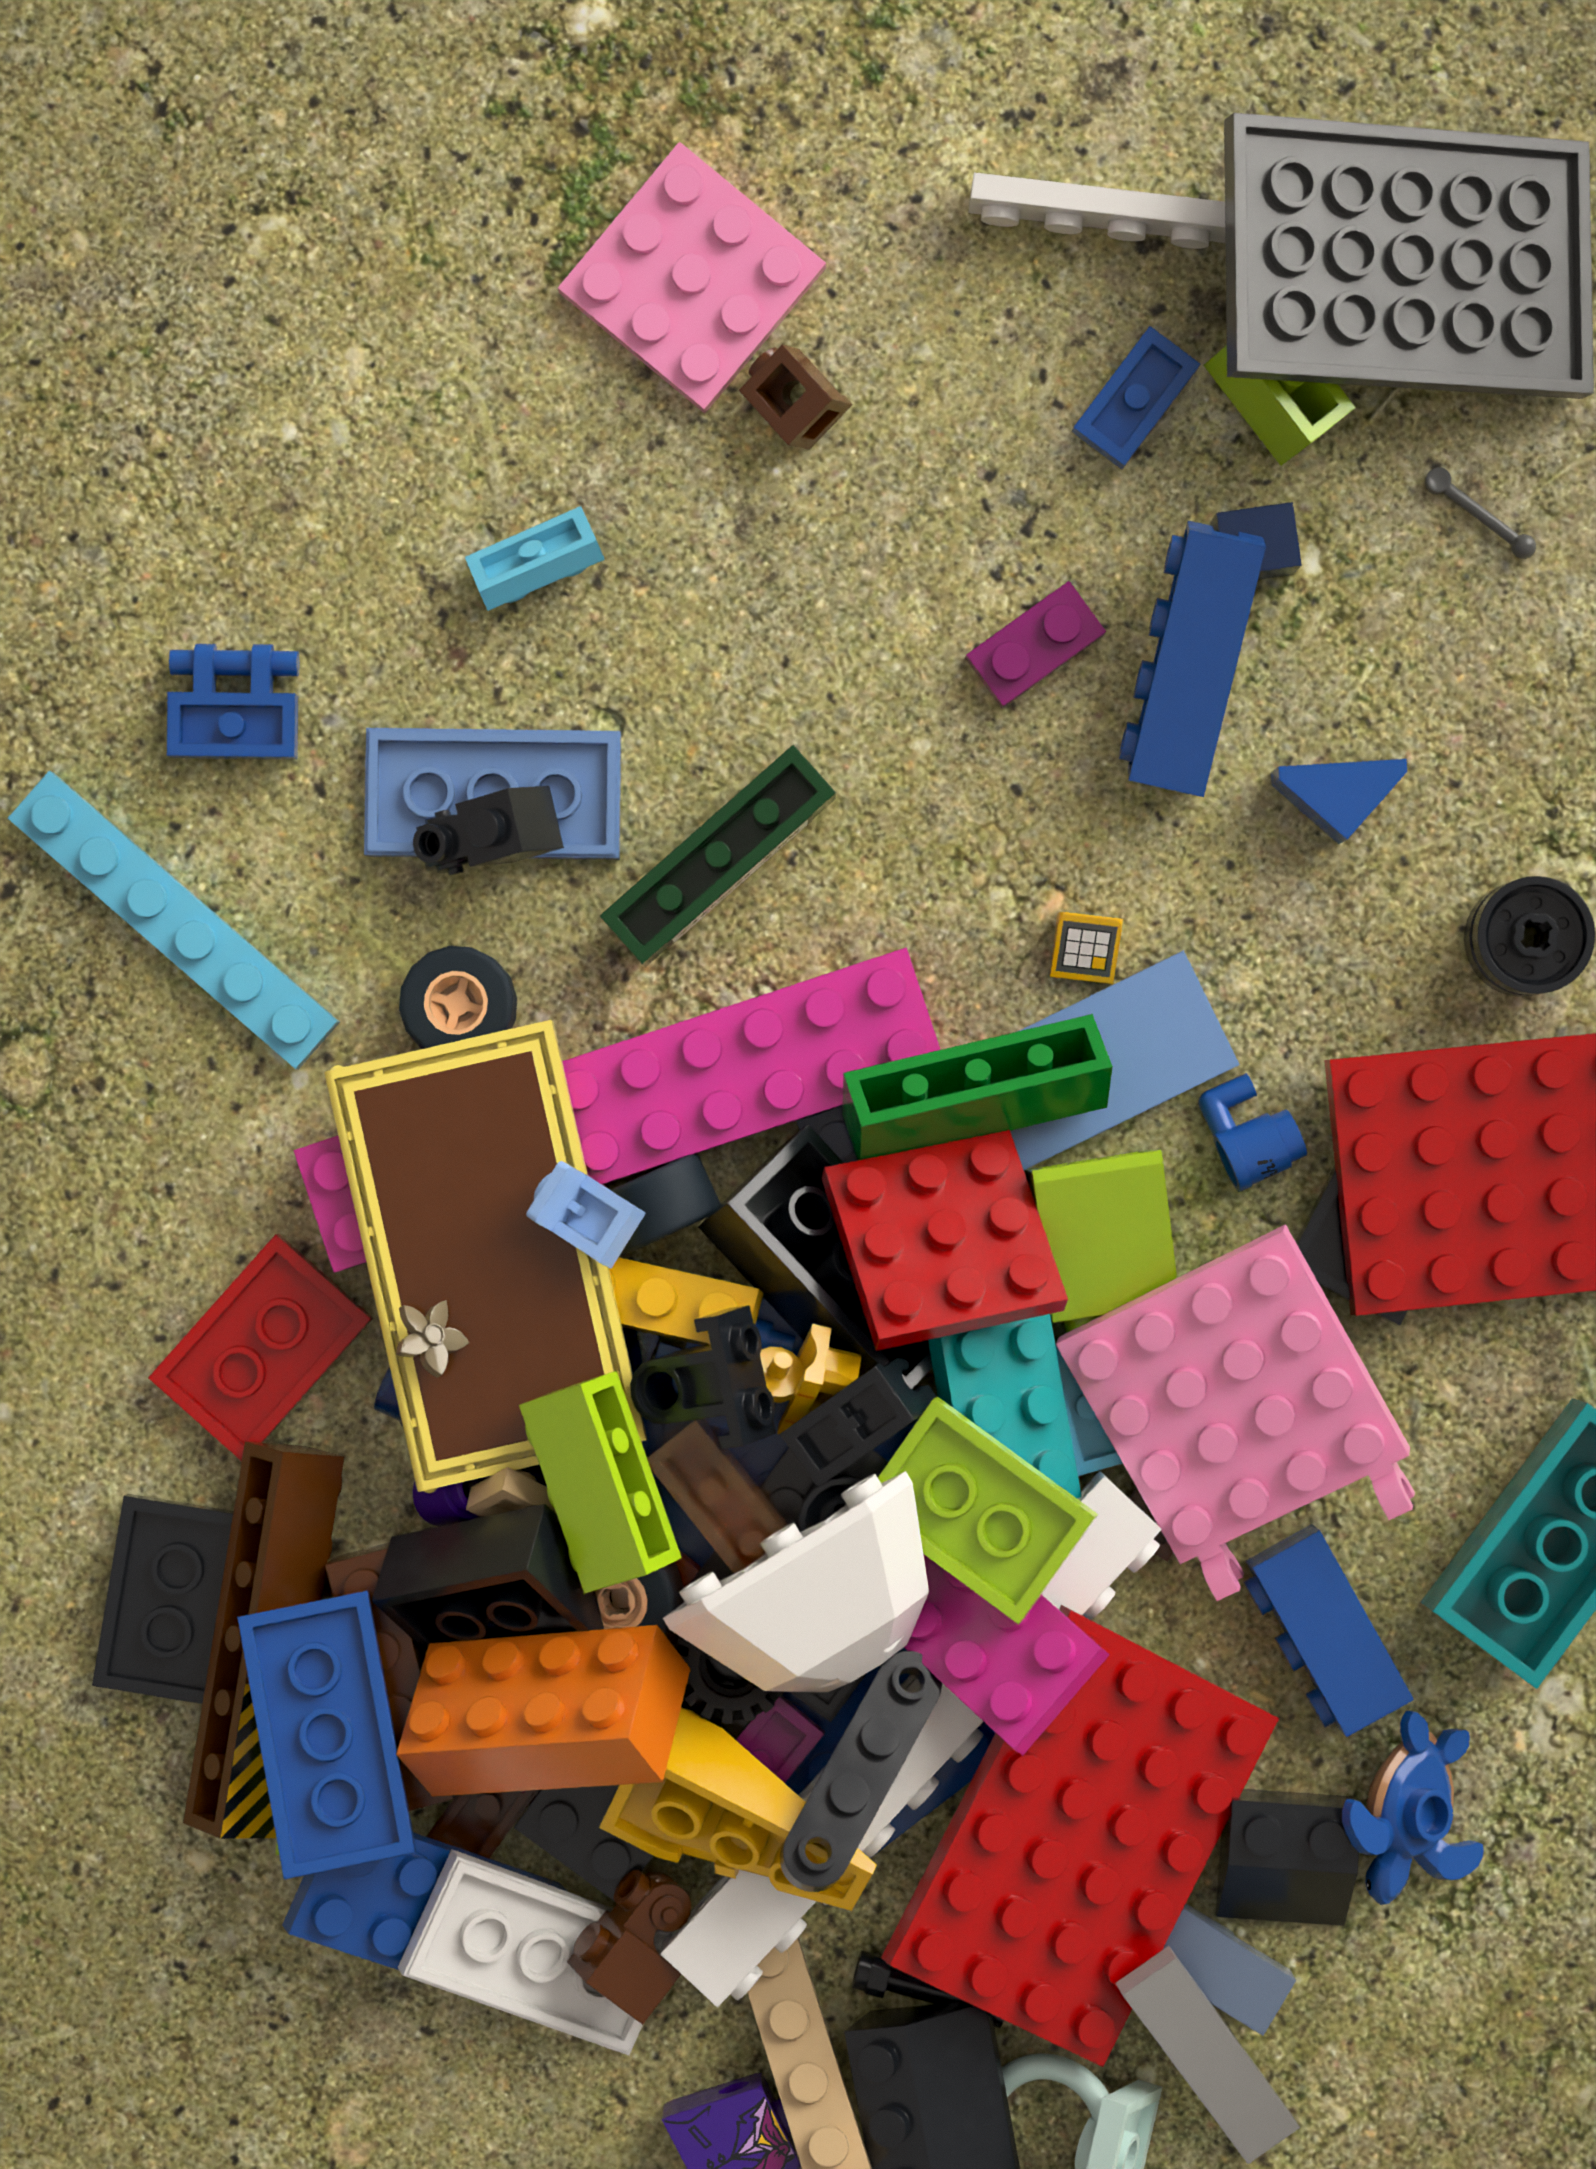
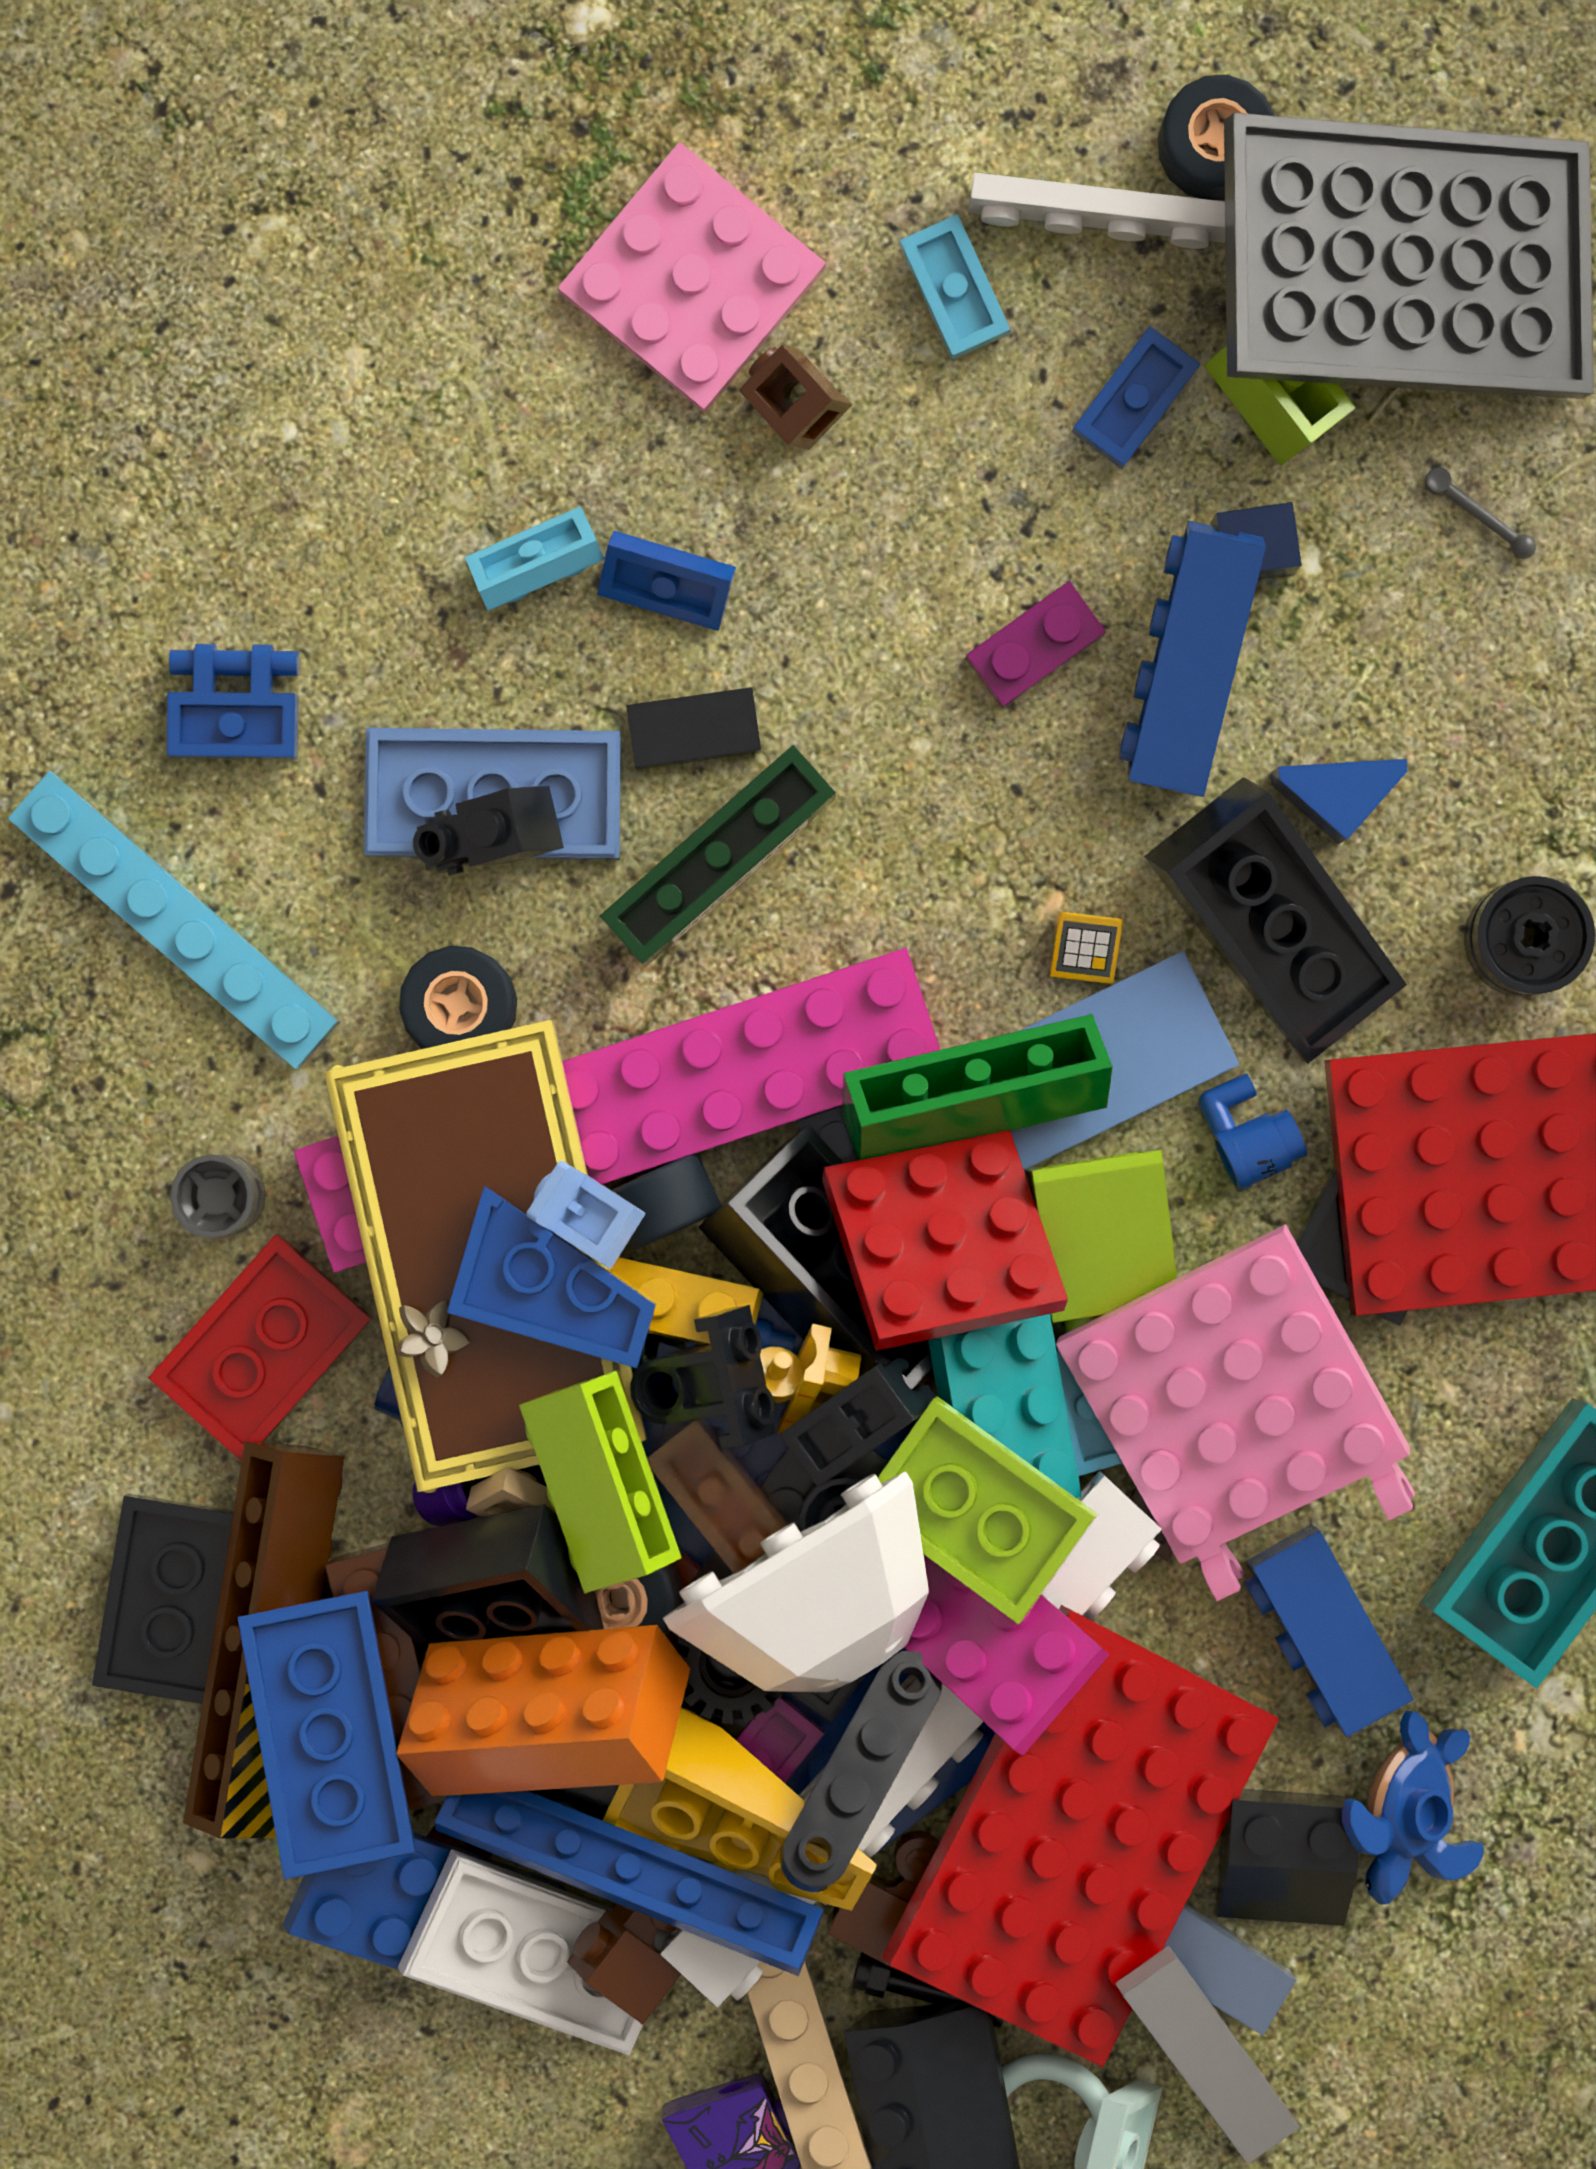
(217, 1195): none -> dark grey wheel
(545, 1288): none -> blue wing
(636, 1874): none -> blue plate
(666, 580): none -> blue plate
(693, 728): none -> black tile
(883, 1901): none -> reddish brown brick
(954, 287): none -> medium azure plate
(1197, 119): none -> black wheel
(1276, 918): none -> black slope

